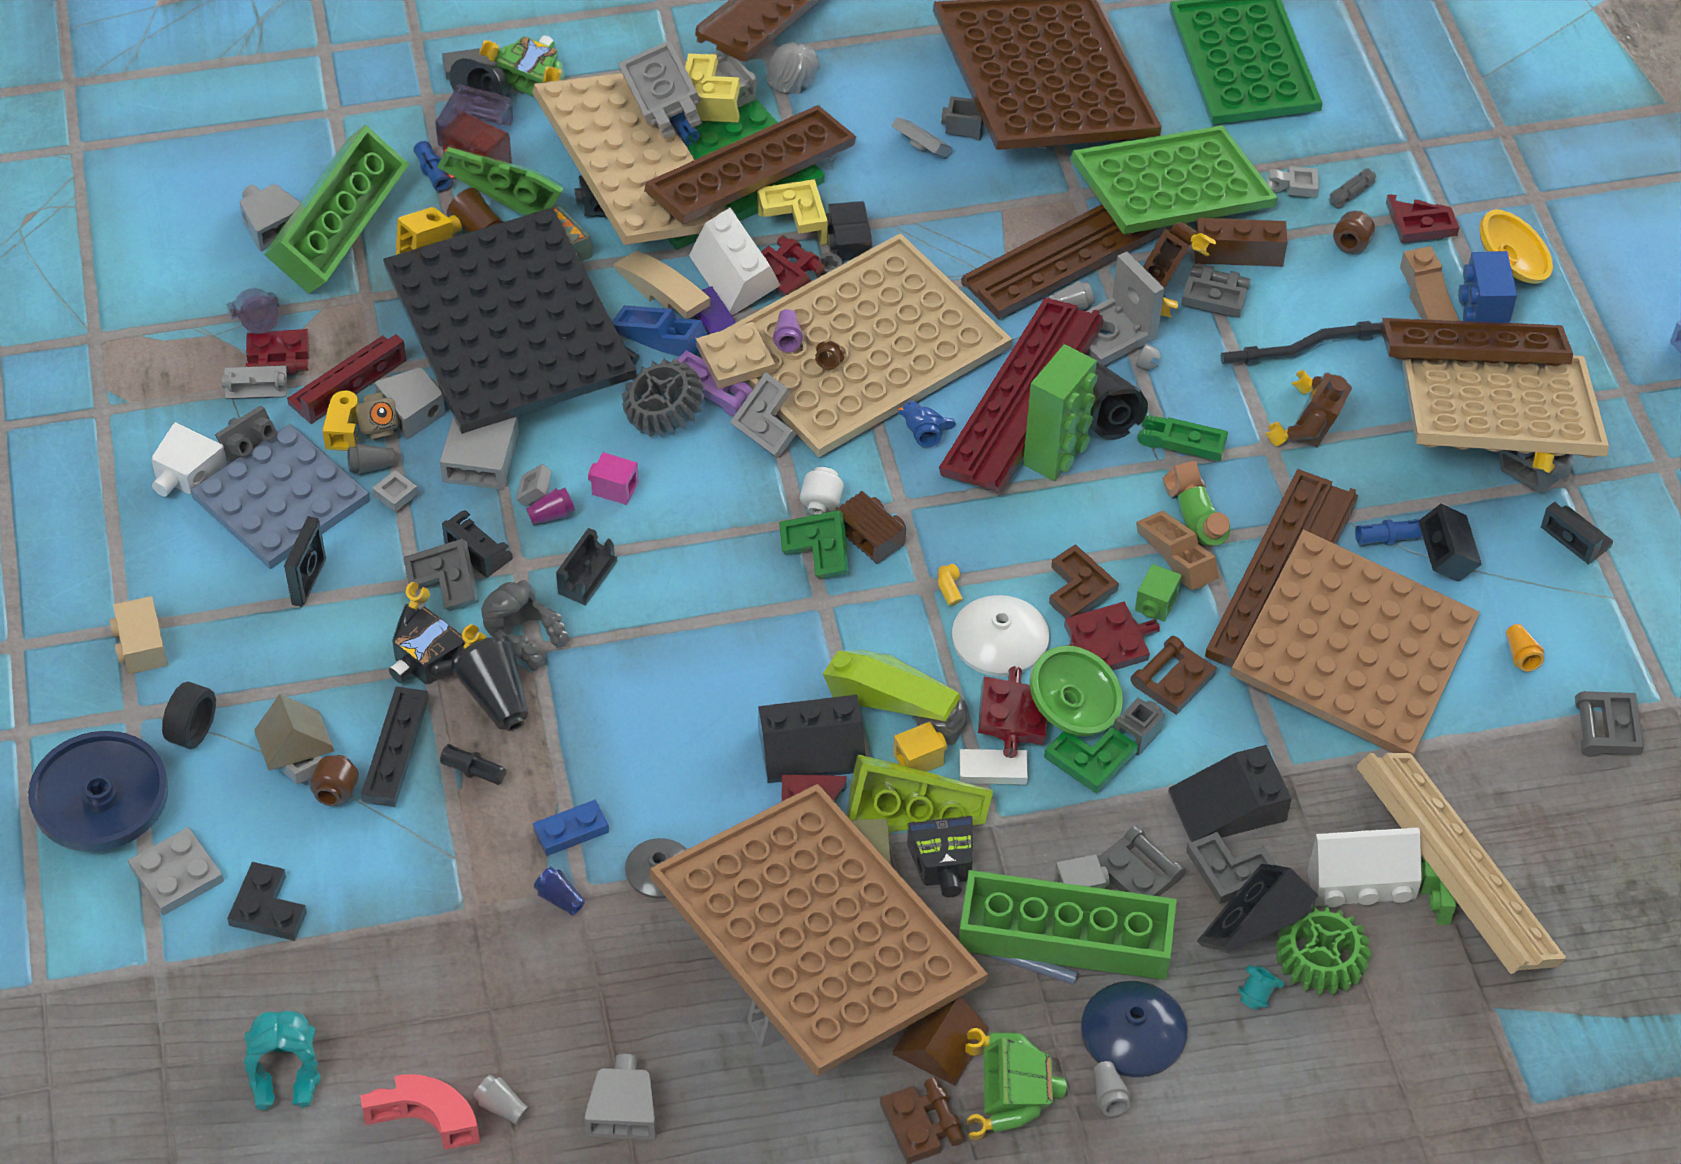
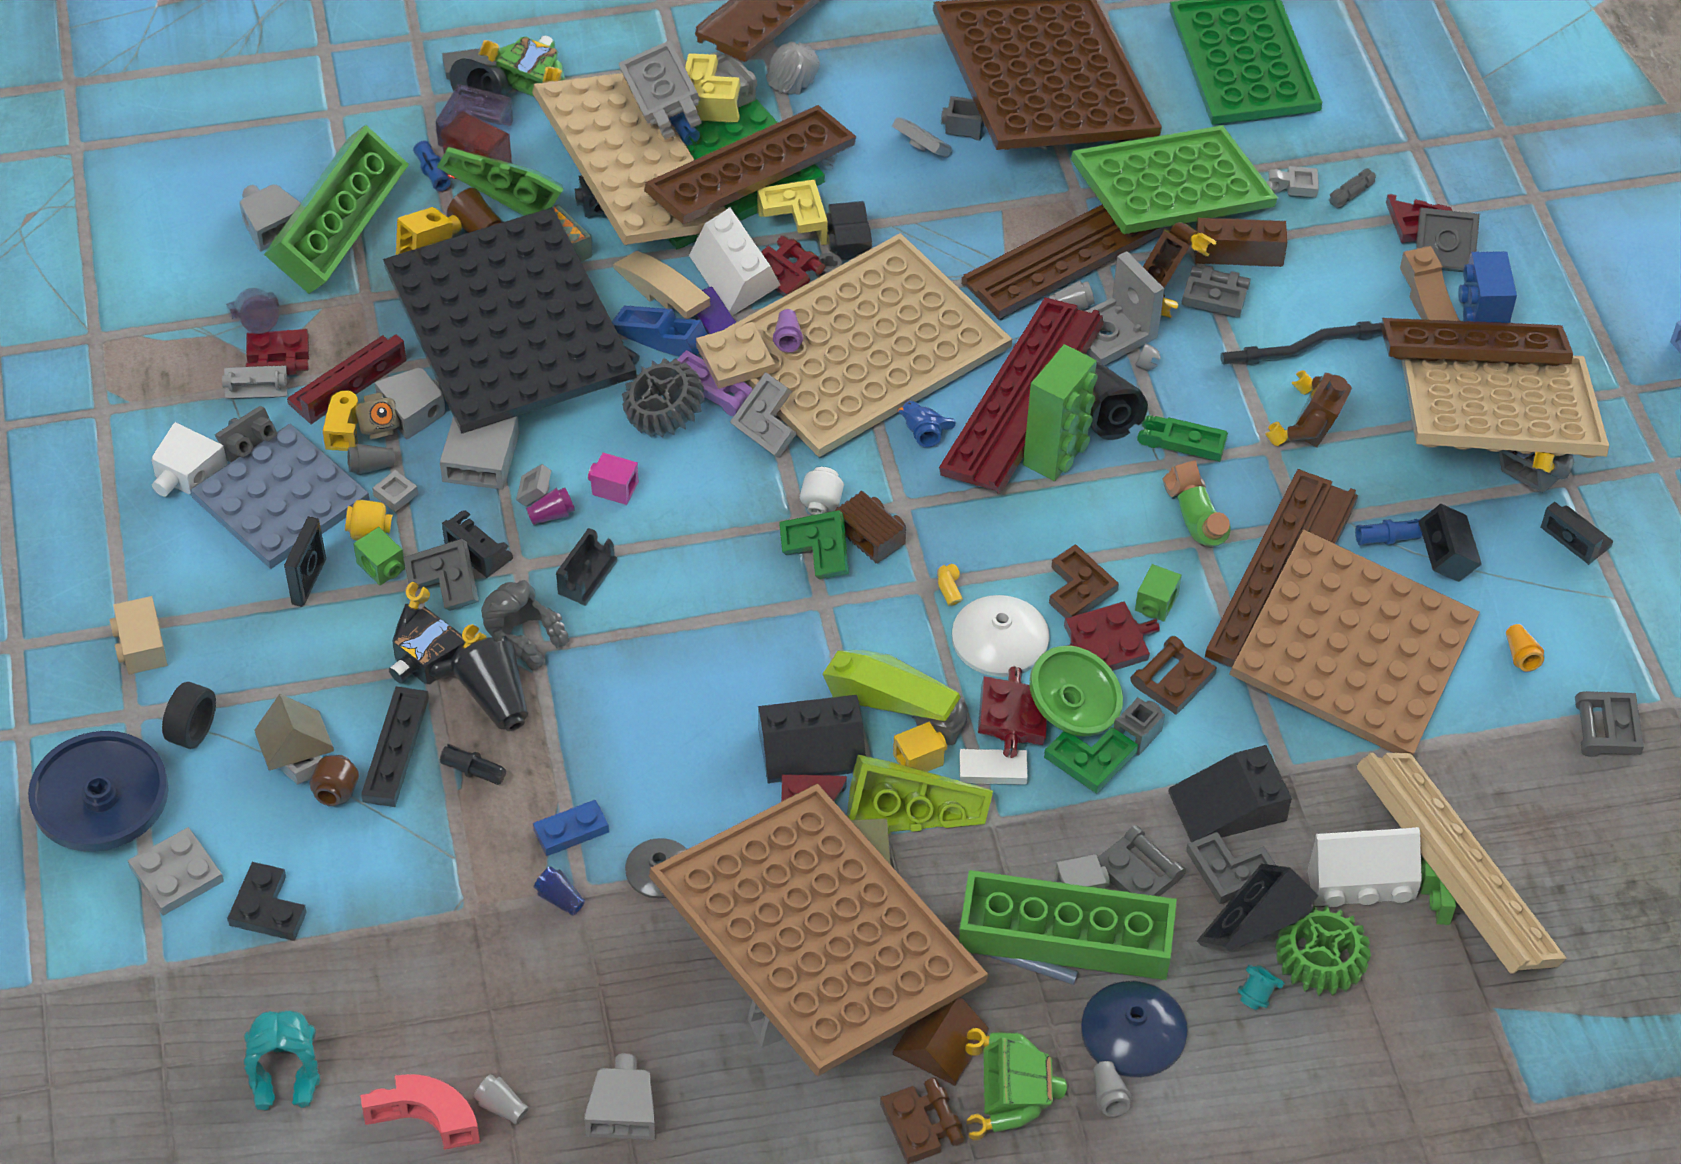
(366, 517): none -> yellow head
(379, 556): none -> bright green brick
(827, 360): reddish brown plate -> none
(942, 852): black torso -> none
(1179, 549): medium nougat slope -> none
(1354, 232): reddish brown head -> none
(1450, 235): none -> dark grey plate
(1525, 248): yellow dish -> none

